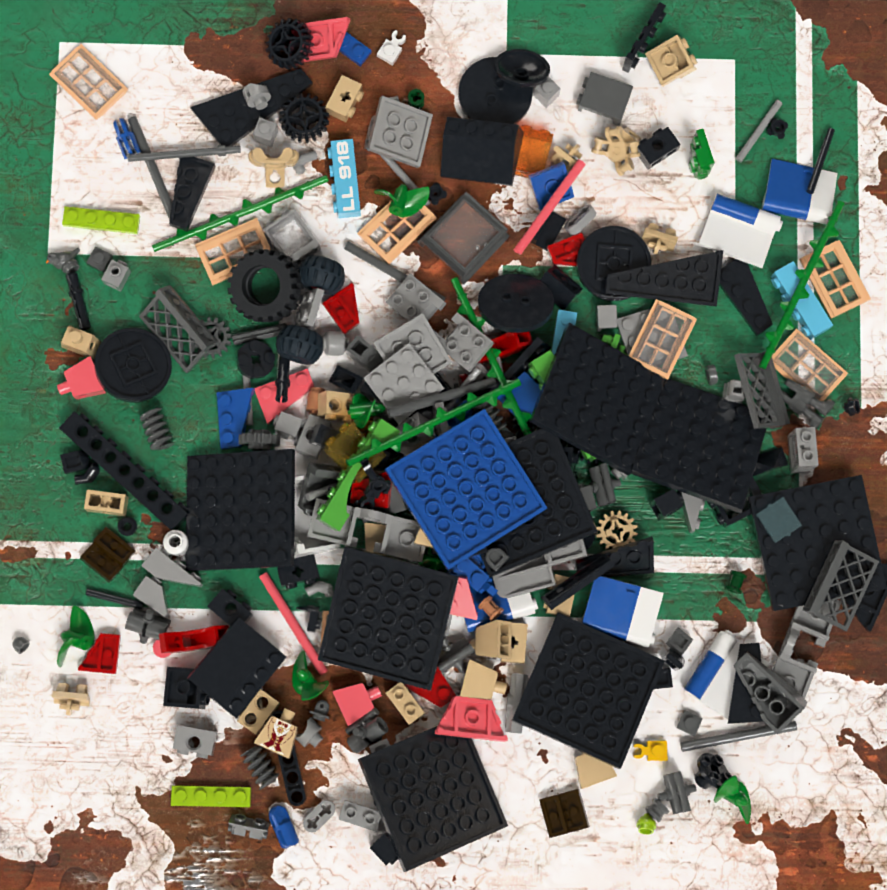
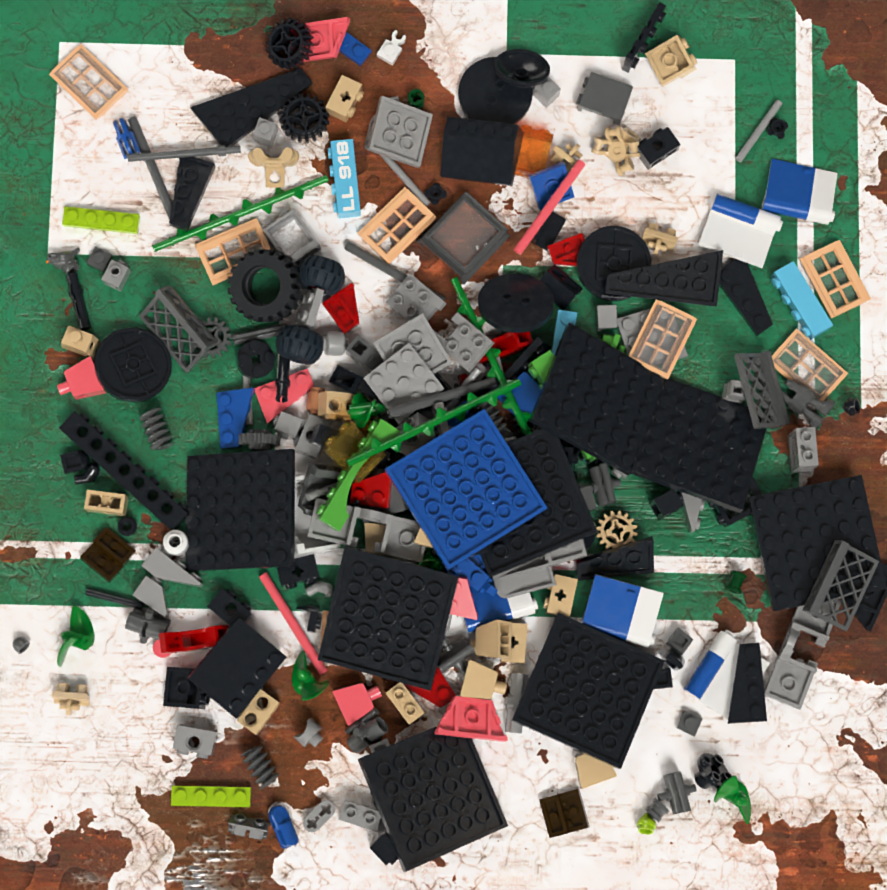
(103, 655): red wing -> none
(258, 95): light grey piece -> none
(279, 734): tan torso -> none
(292, 767): black beam -> none
(303, 159): light grey arm -> none
(321, 711): dark grey hinge -> none
(376, 485): black piece -> none
(406, 202): green piece -> none
(490, 608): nougat bush -> none
(496, 558): dark grey tile -> none
(578, 581): black tile -> none
(580, 220): light grey beam -> none
(655, 751): yellow plate -> none
(702, 159): green plate -> none
(711, 374): dark grey tile -> none
(733, 737): dark grey piece -> none
(770, 461): black slope -> none
(771, 694): dark grey wedge -> none
(779, 519): clear light blue piece -> none
(800, 292): green plant -> none
(820, 161): black bar -> none

